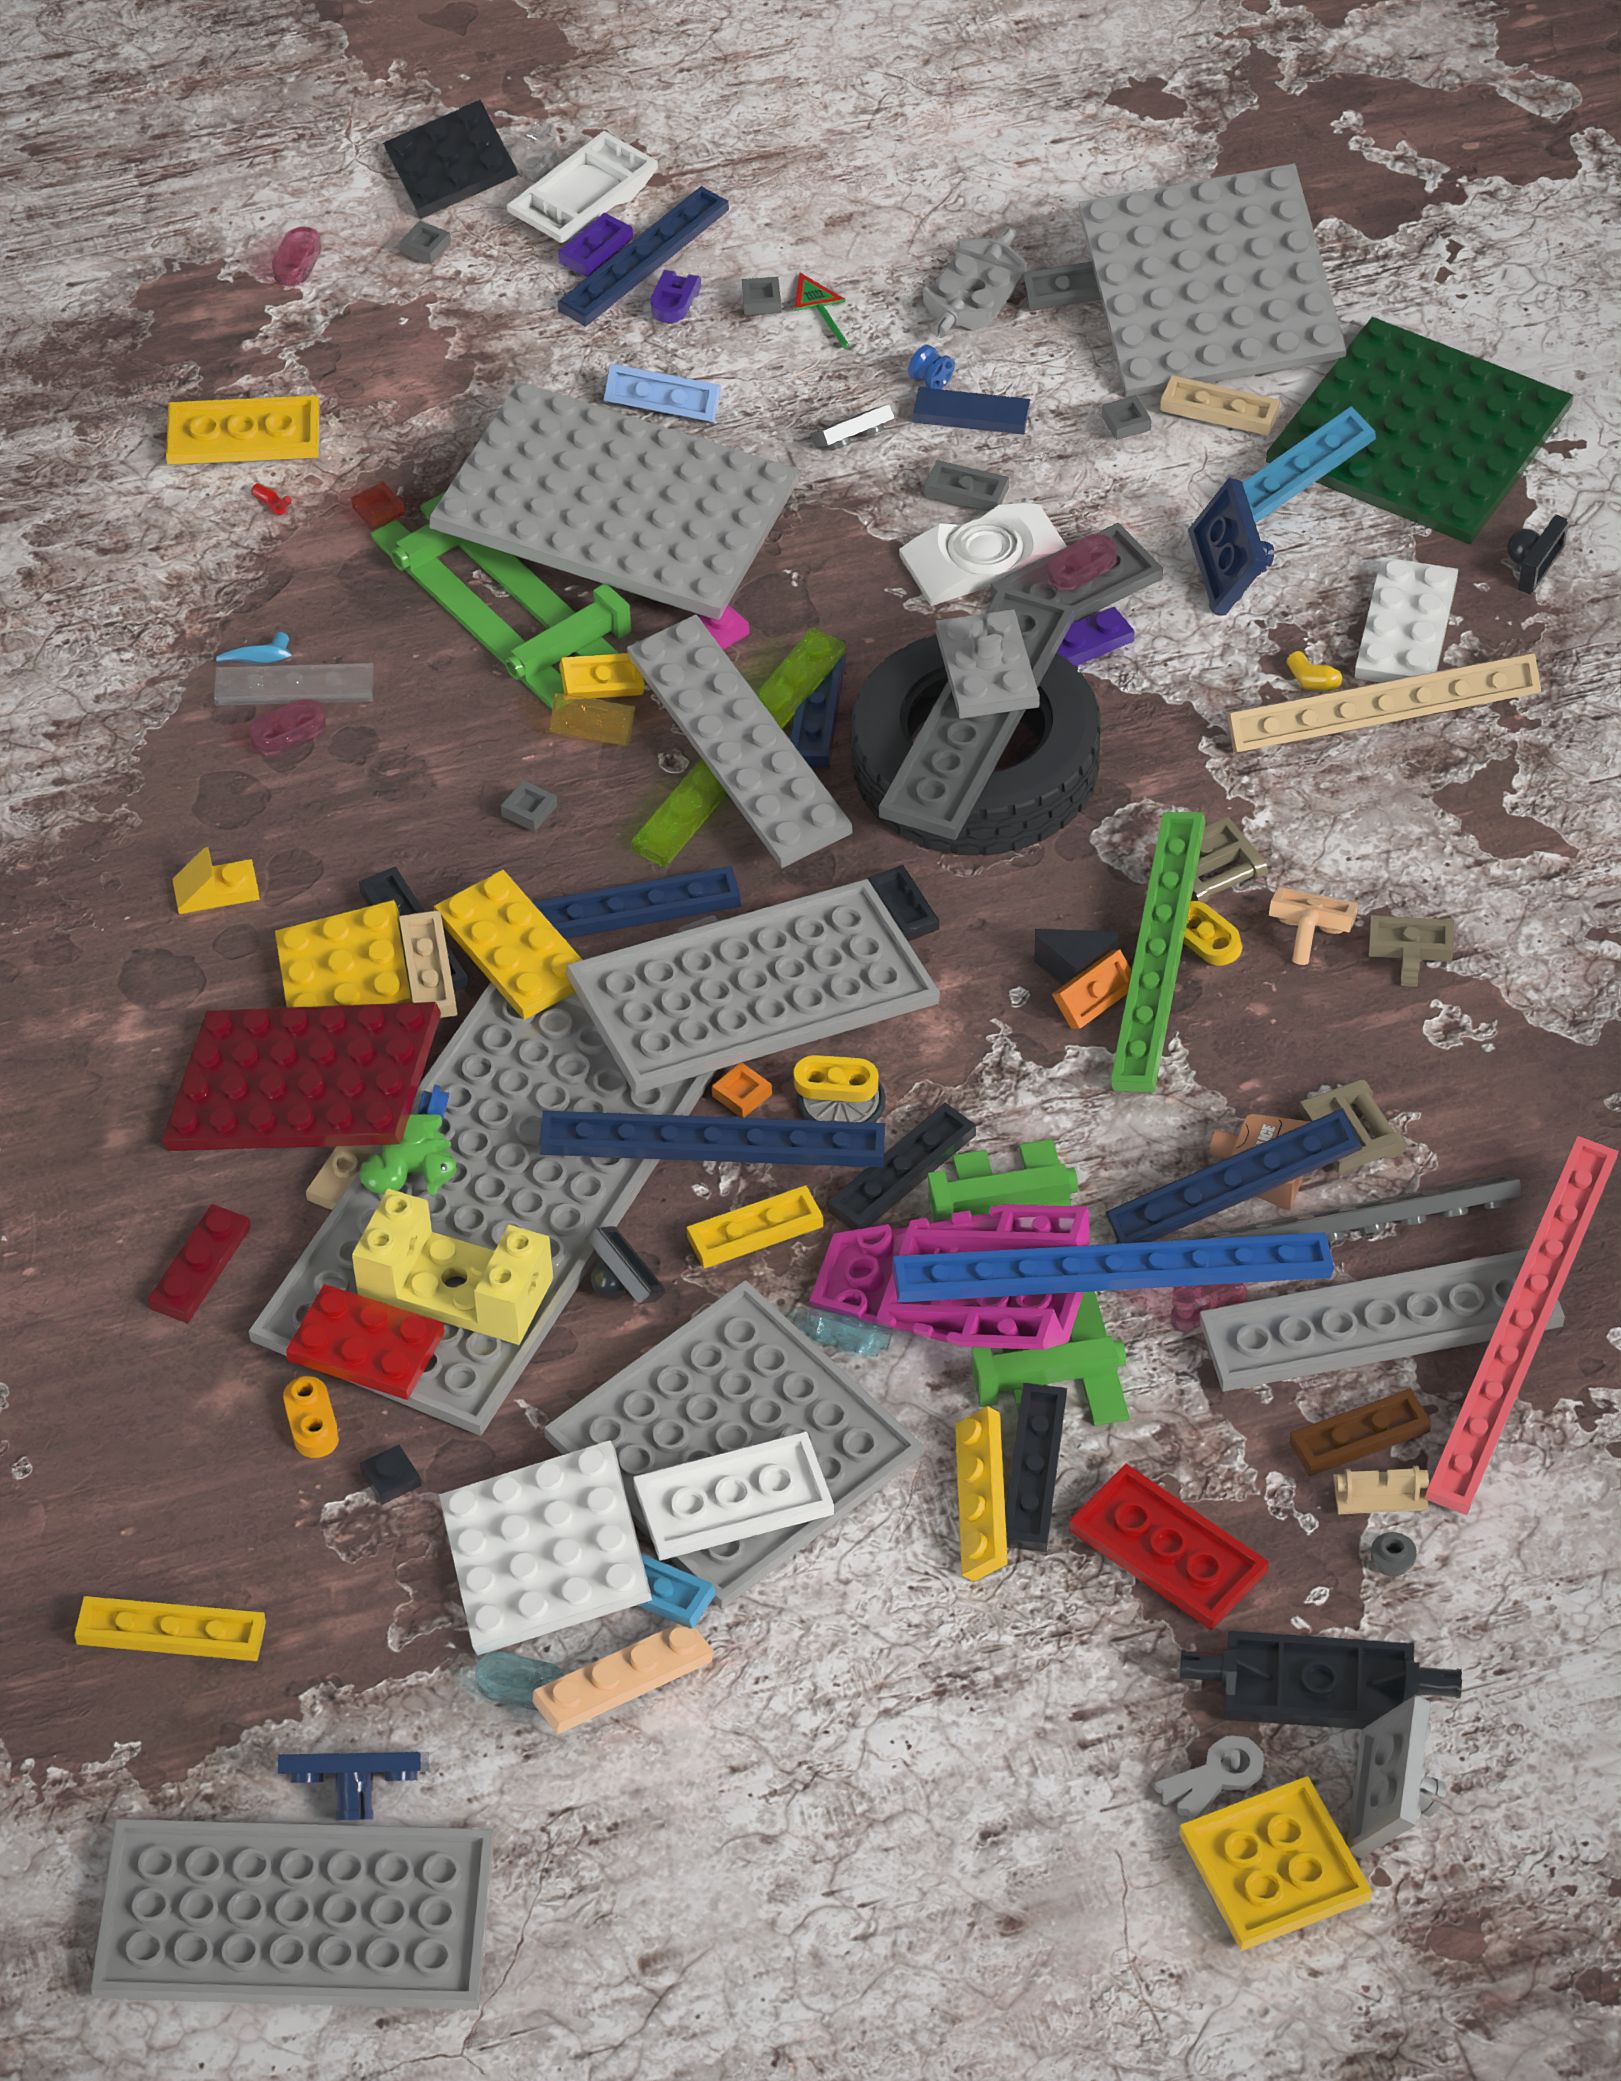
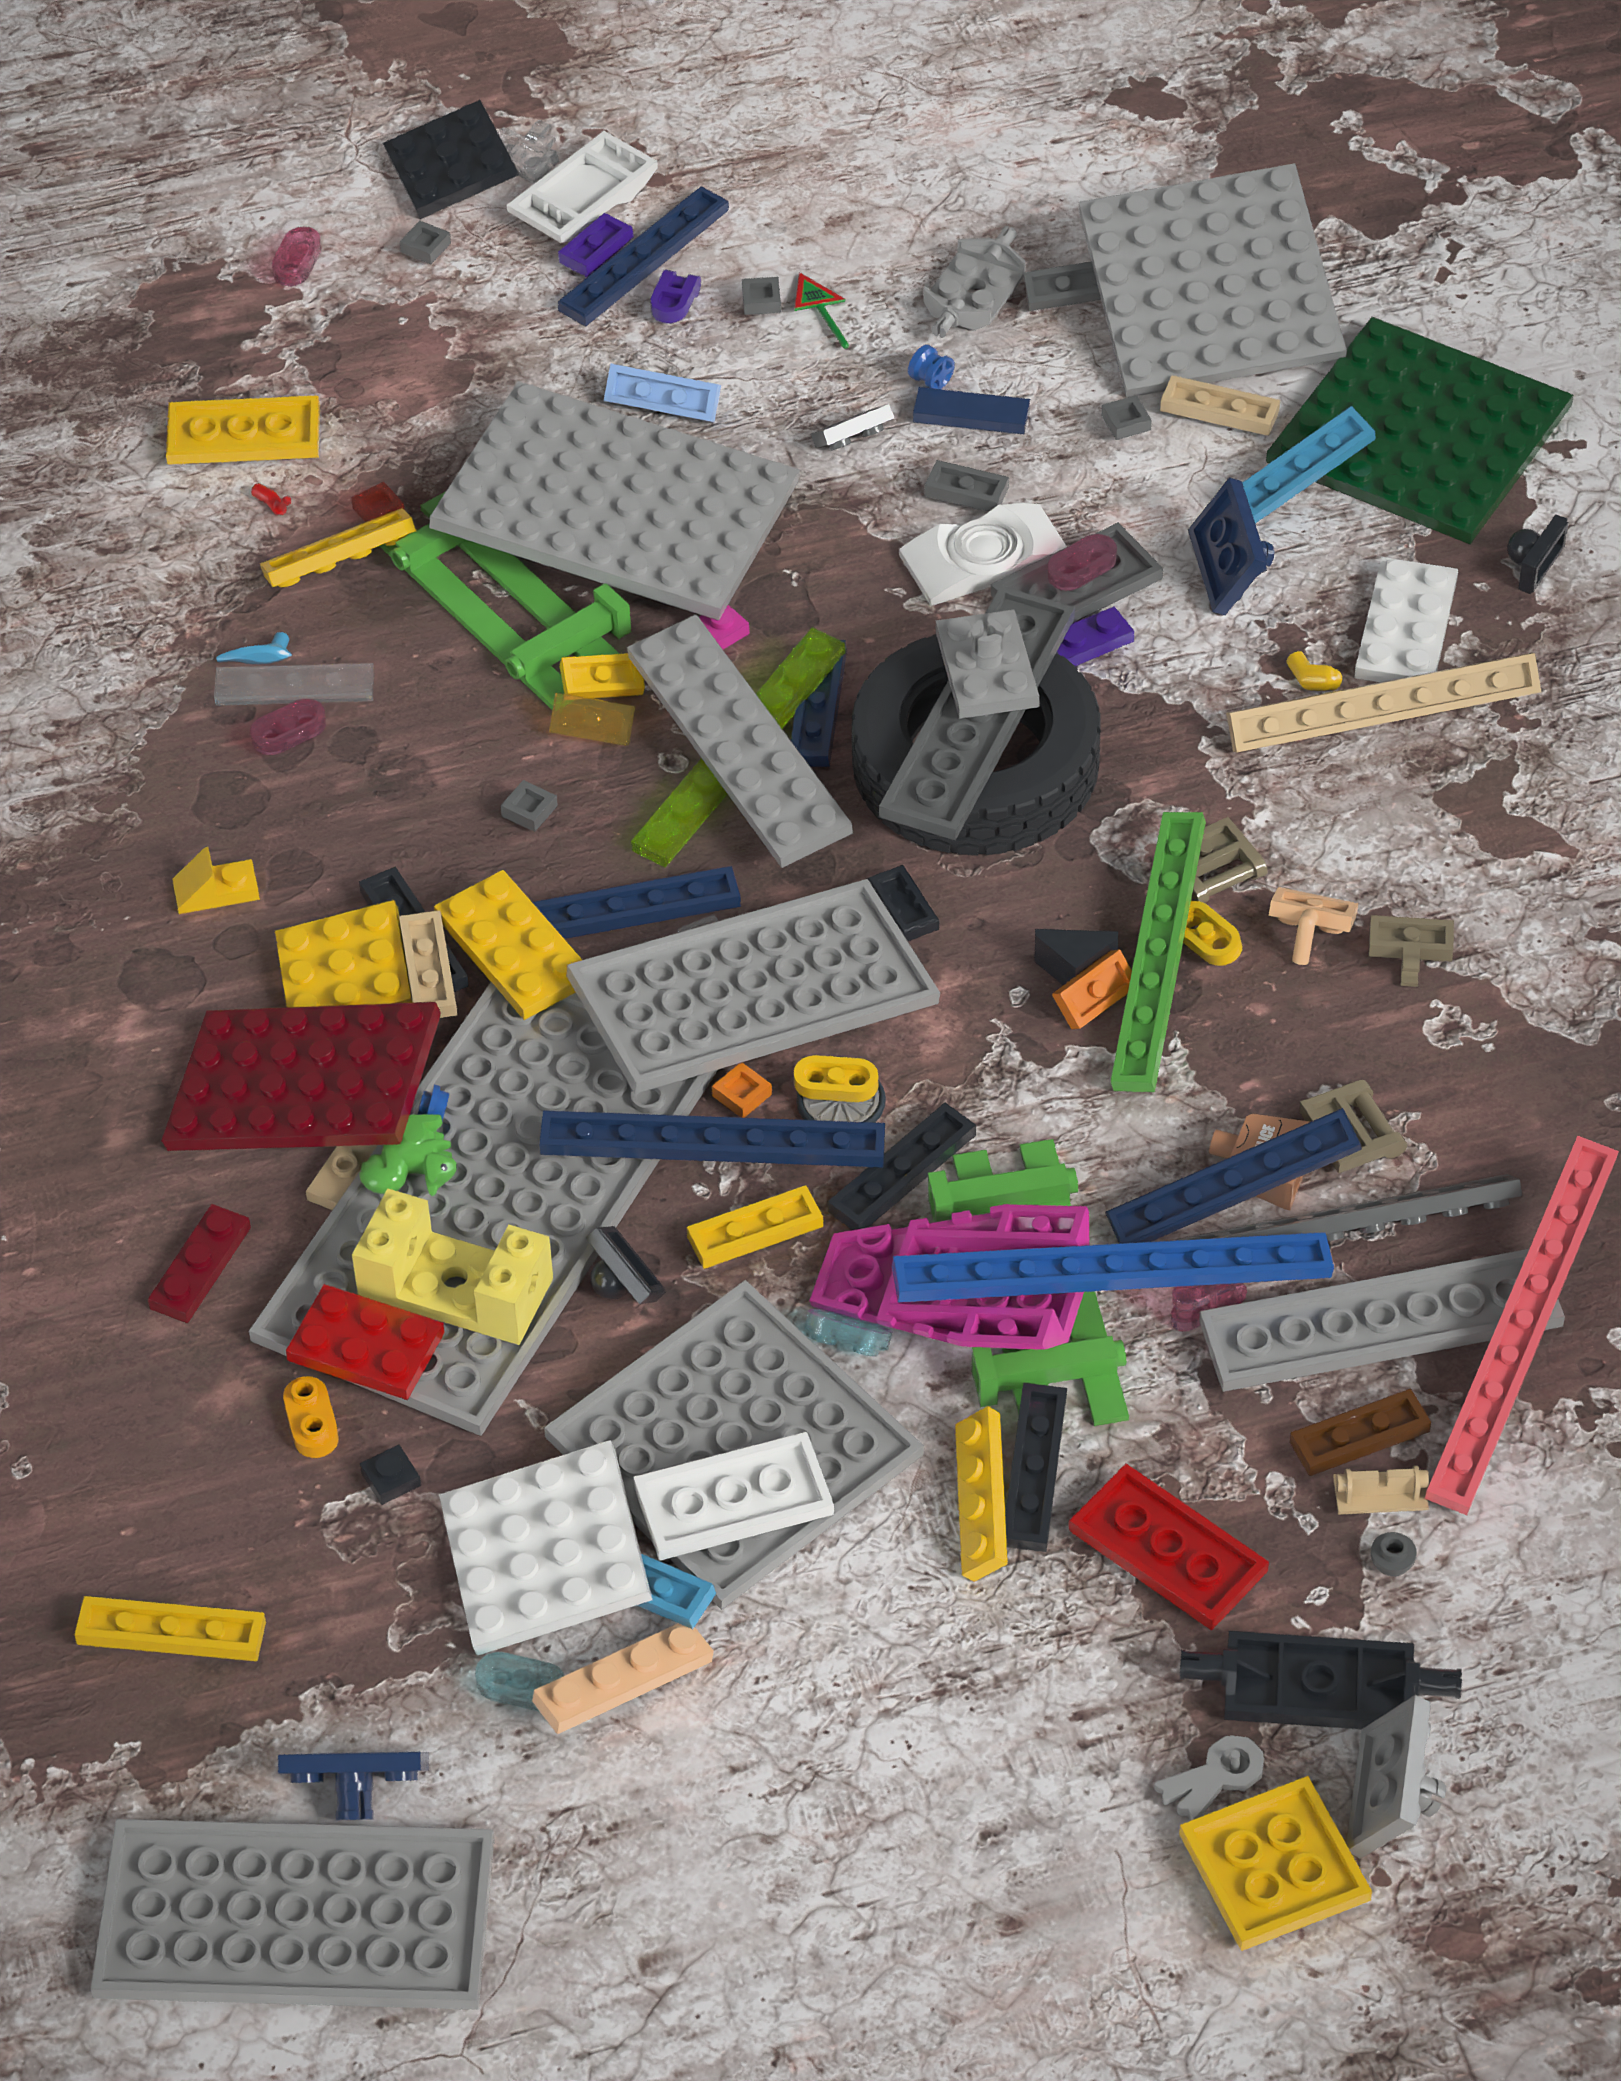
(351, 543): none -> yellow plate

